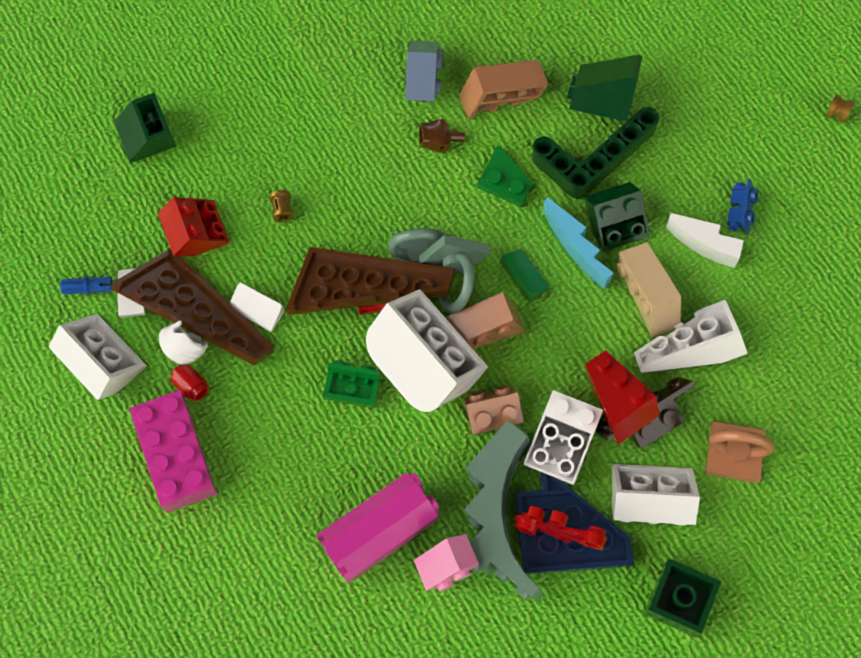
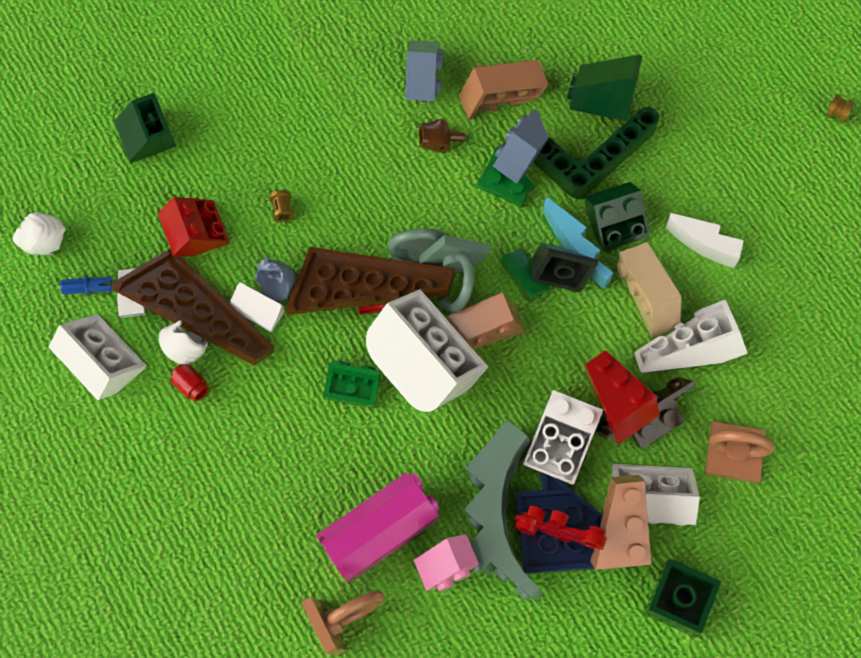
(39, 234): none -> white hair
(173, 451): dark pink brick -> none
(275, 279): none -> sand blue hair
(332, 622): none -> nougat tile
(493, 409): nougat bracket -> none
(521, 147): none -> sand blue slope
(561, 267): none -> pearl dark grey slope
(625, 525): none -> nougat wedge
(744, 197): blue hinge -> none

